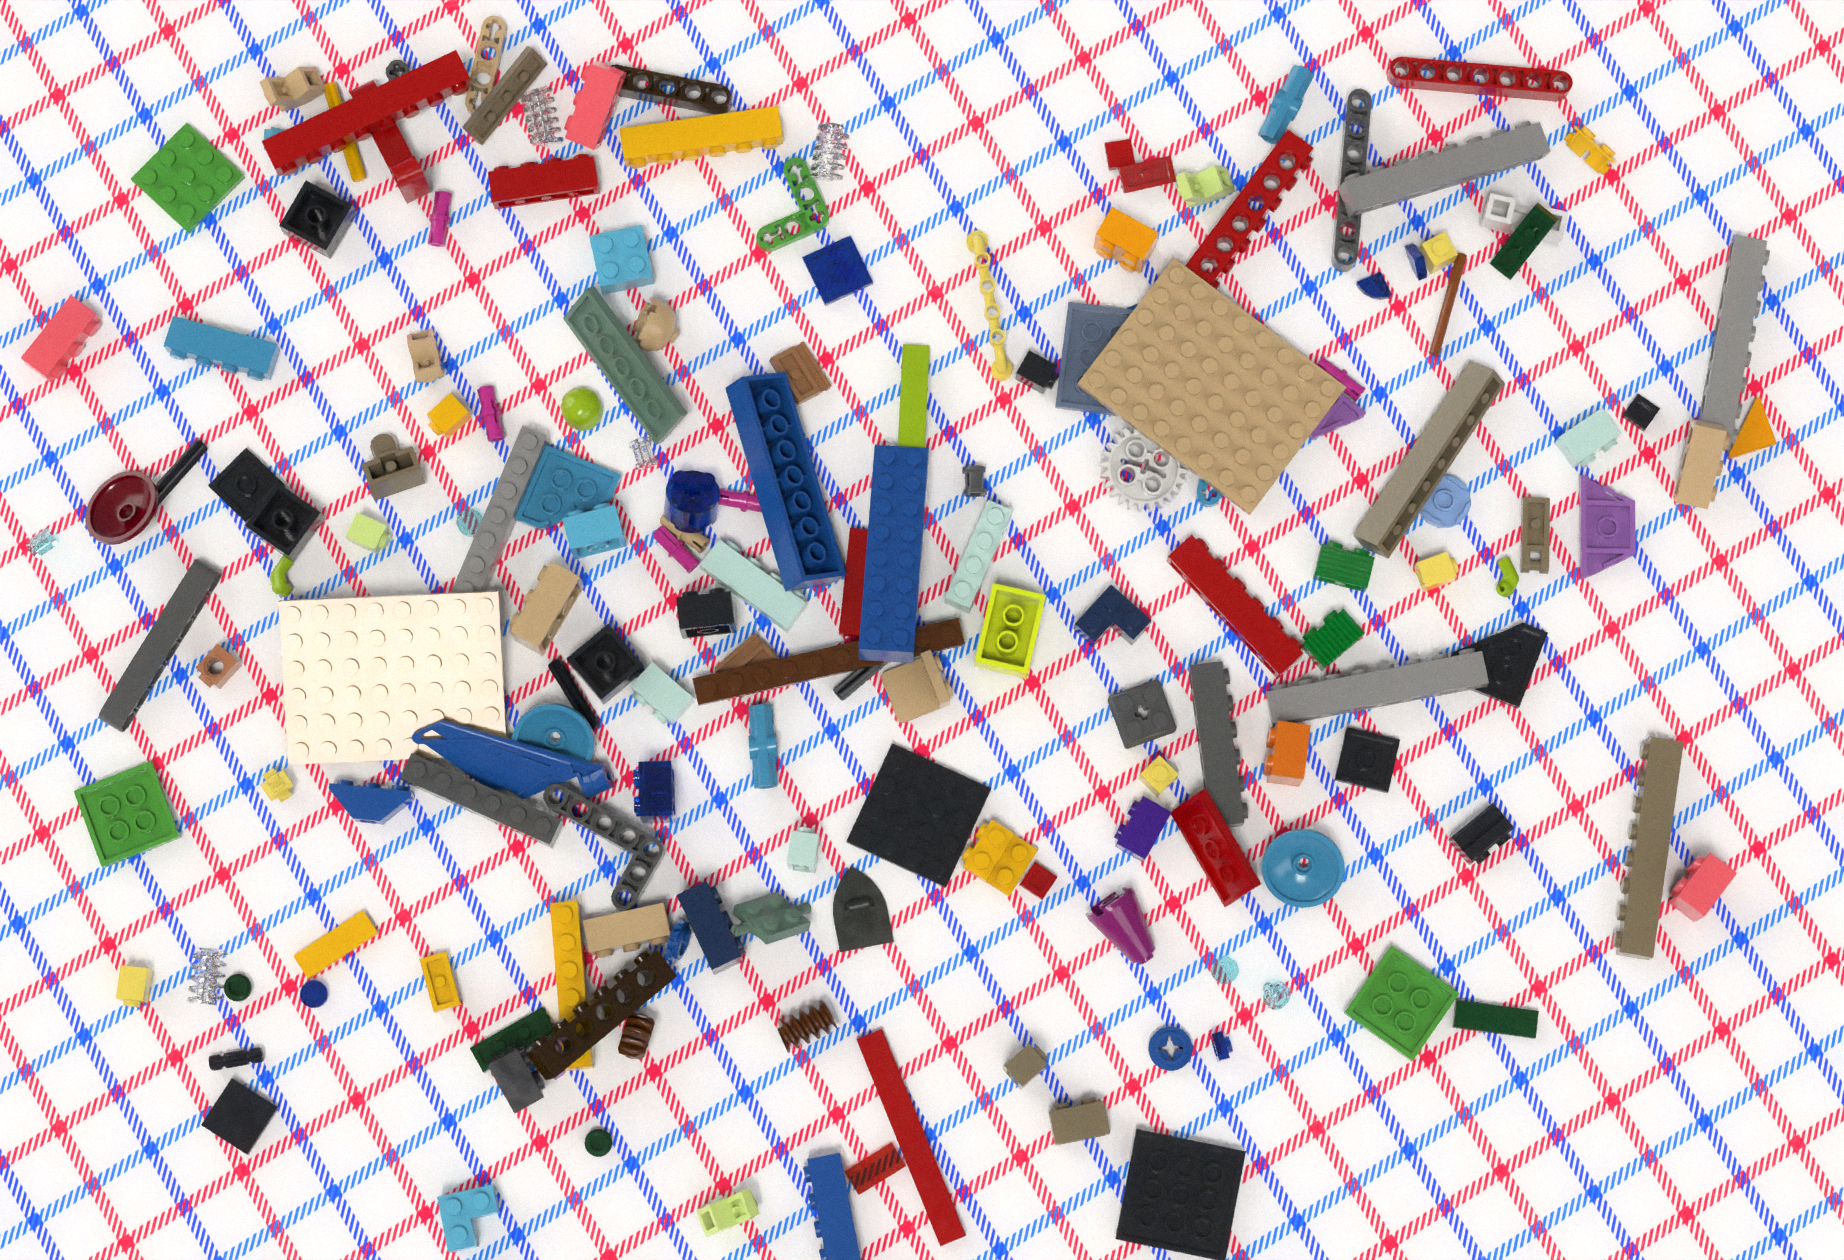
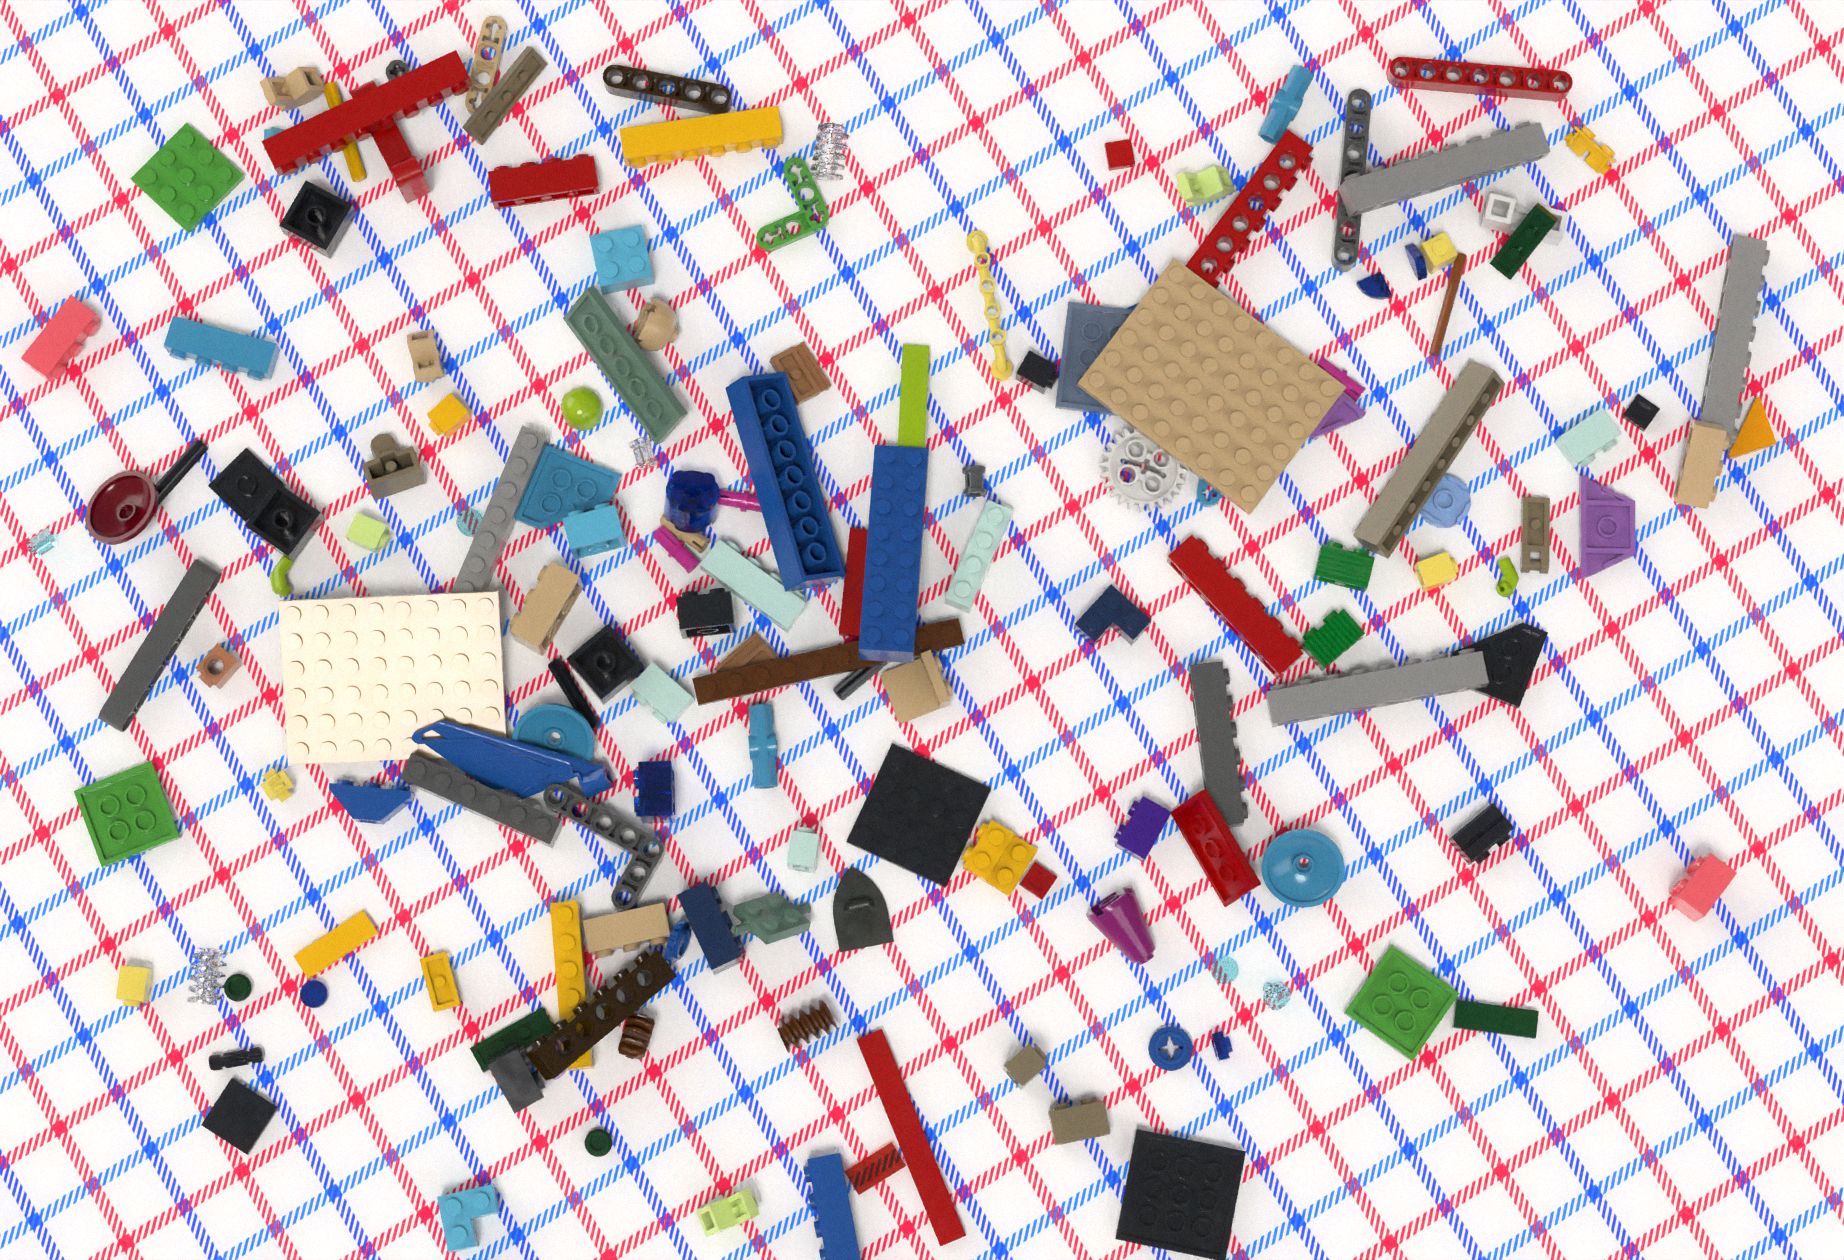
(439, 219): dark pink pin -> none
(490, 413): dark pink pin -> none
(540, 118): clear piece -> none
(594, 104): coral brick -> none
(837, 270): clear blue tile -> none
(1009, 631): neon yellow brick -> none
(1125, 241): light orange brick -> none
(1133, 729): dark grey brick -> none
(1147, 174): red plate -> none
(1158, 776): light yellow brick -> none
(1287, 754): orange brick -> none
(1367, 760): black tile -> none
(1649, 848): dark tan brick -> none

